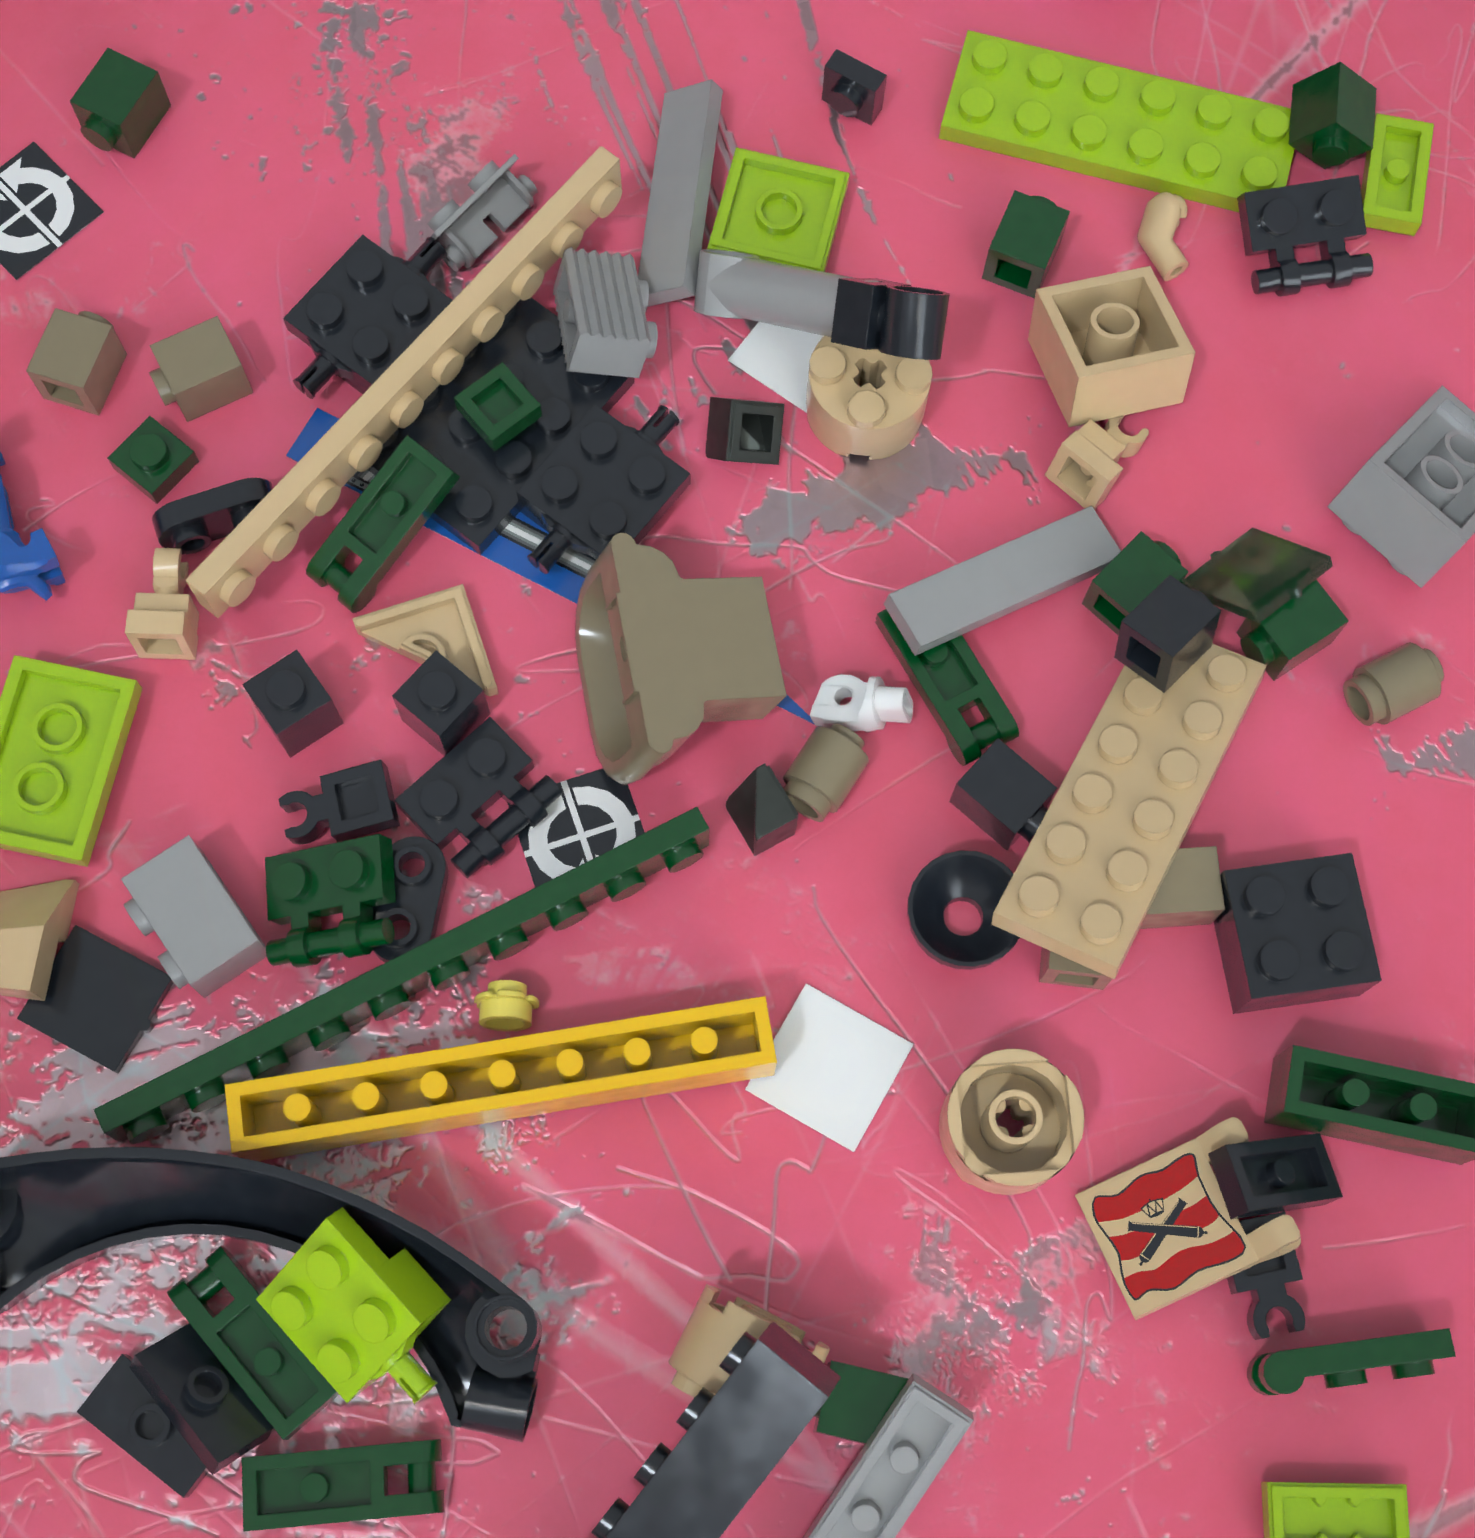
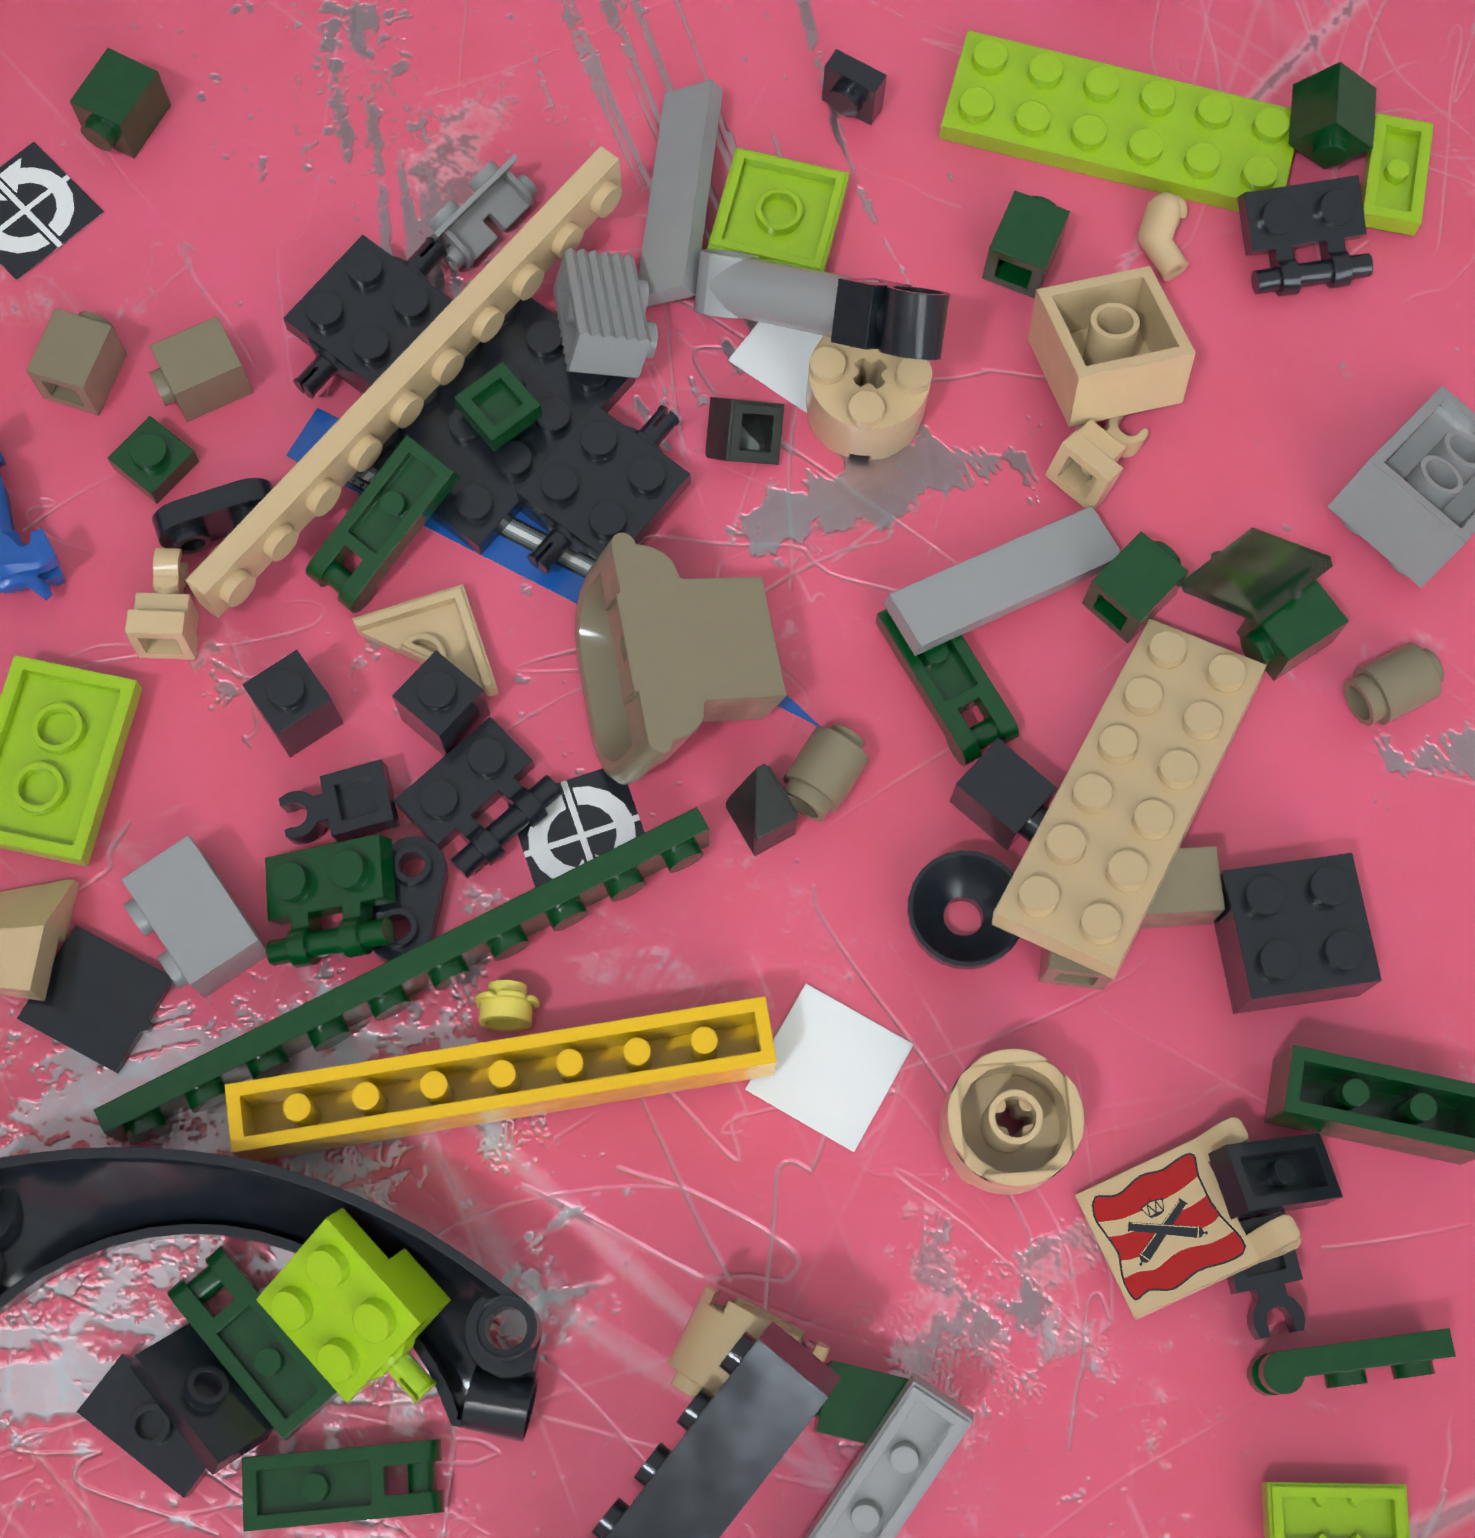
(870, 704): white piece -> none
(1167, 633): black brick -> none

